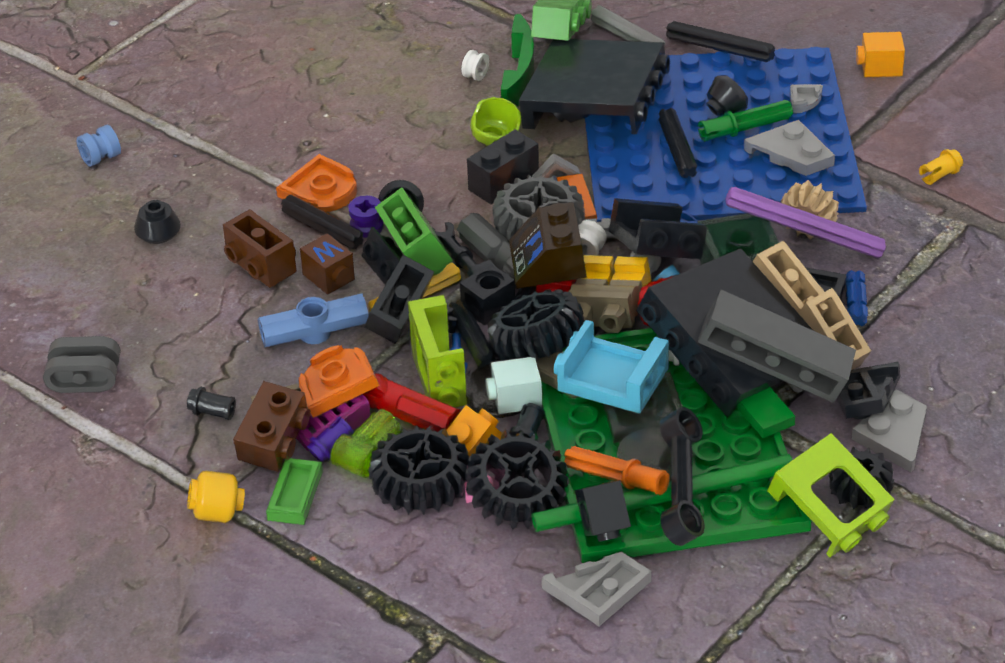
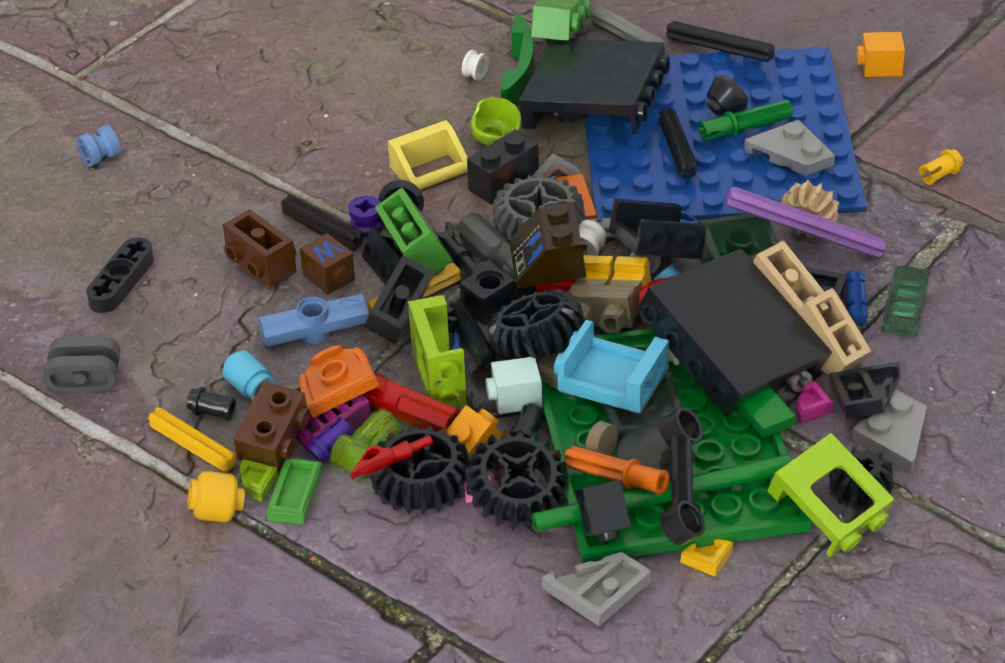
(119, 287): none -> black beam
(156, 222): black cone -> none
(192, 439): none -> yellow axle
(245, 373): none -> medium azure brick
(257, 478): none -> lime tile
(321, 184): orange tile -> none
(378, 458): none -> red hand
(424, 147): none -> light yellow tile
(602, 438): none -> dark tan tile
(708, 558): none -> yellow tile
(777, 346): dark grey brick -> none
(805, 97): light grey tile -> none
(812, 403): none -> dark pink tile
(906, 299): none -> clear green slope

